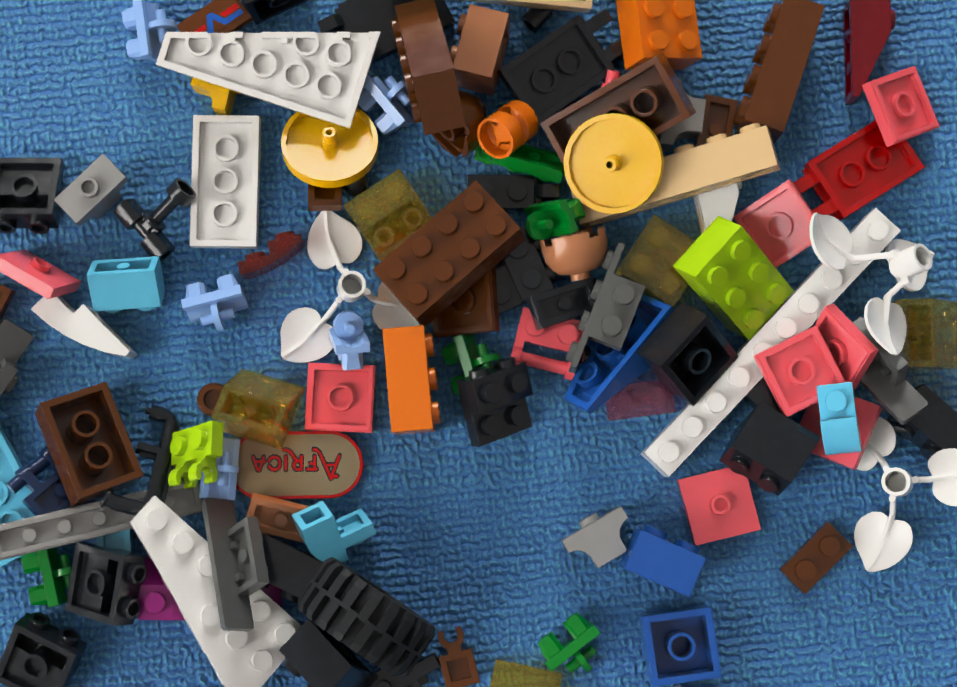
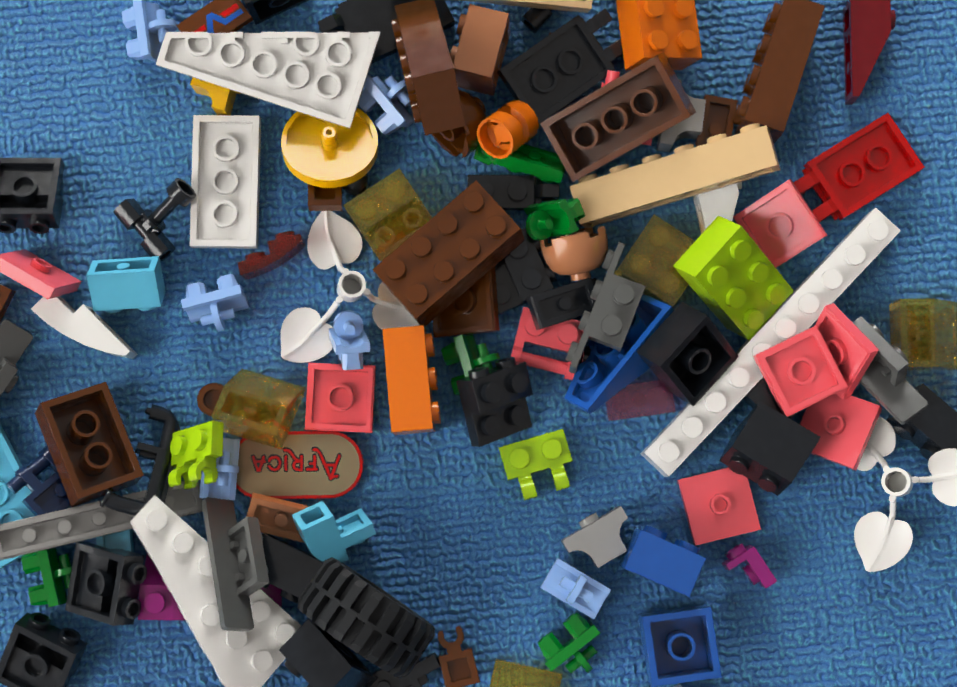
(92, 191): light grey brick -> none
(536, 455): none -> lime plate
(575, 588): none -> light blue hips
(613, 163): yellow piece -> none
(755, 568): none -> magenta bracket
(815, 557): reddish brown plate -> none
(838, 418): medium azure brick -> none
(900, 106): coral plate -> none
(906, 261): white plant -> none

